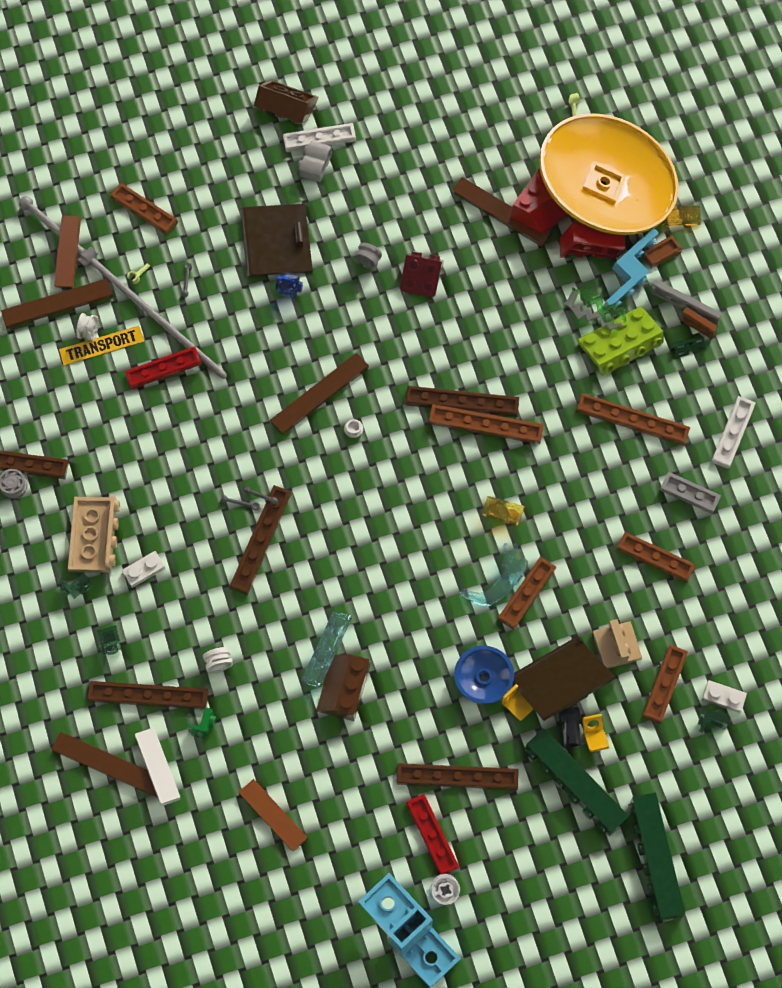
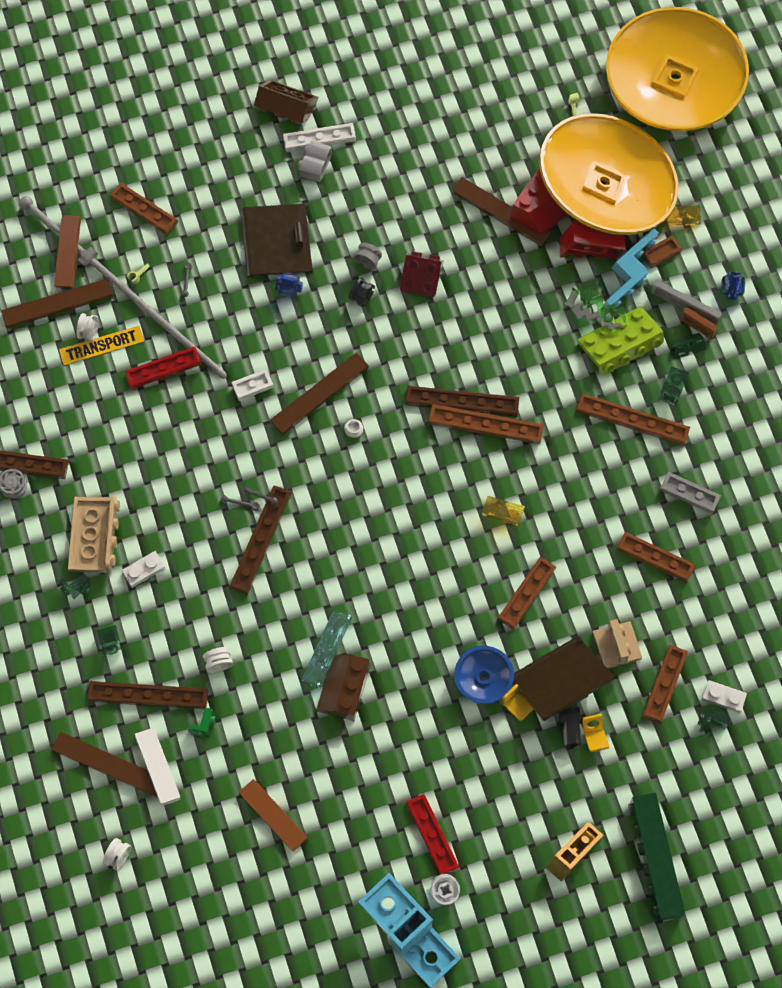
(116, 854): none -> white wheel
(252, 384): none -> white plate
(361, 292): none -> black wheel
(457, 776): reddish brown tile -> none
(512, 574): clear light blue piece -> none
(574, 851): none -> pearl gold slope
(576, 782): dark green brick -> none
(673, 386): none -> clear green bracket
(681, 43): none -> yellow dish
(733, 285): none -> clear blue head
(733, 432): white tile -> none

